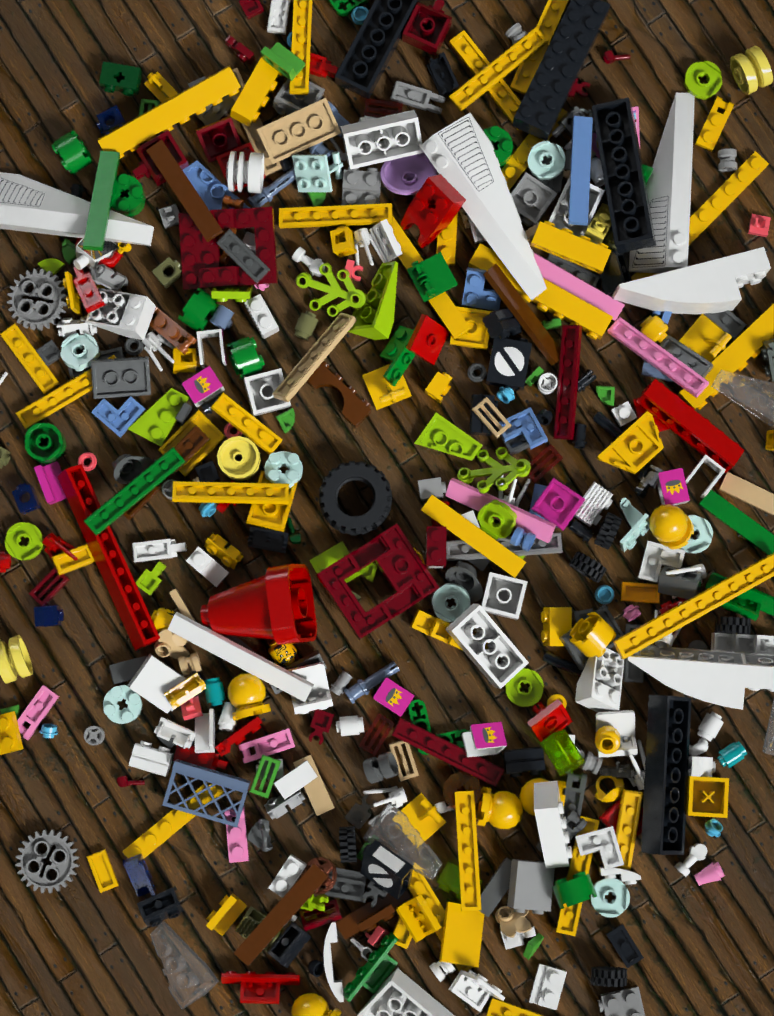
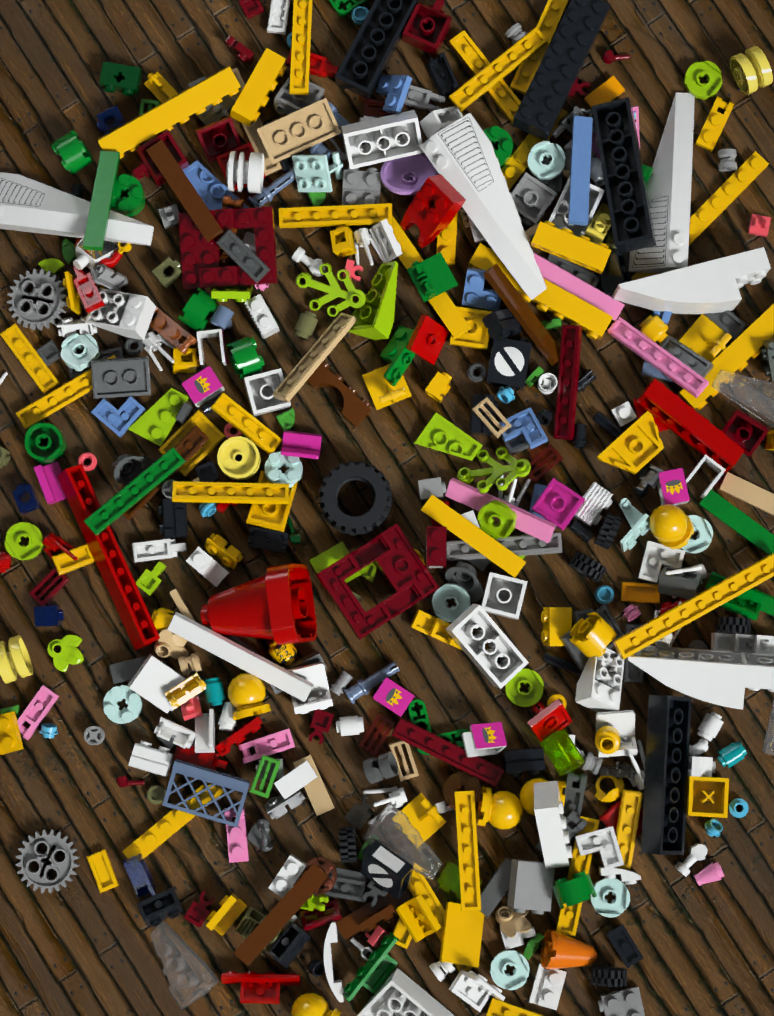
(68, 654): none -> lime plate
(156, 794): none -> olive tile
(174, 519): none -> black brick
(198, 912): none -> dark red plate
(283, 60): bright green panel -> none
(301, 444): none -> dark pink panel
(396, 89): none -> medium blue plate
(439, 119): none -> white arch
(511, 958): none -> light aqua plate
(522, 539): medium blue wheel -> none
(565, 951): none -> orange cone
(605, 93): none -> light orange tile
(606, 394): bright green tile -> none
(732, 808): none -> medium azure plate
(745, 431): none -> dark red slope

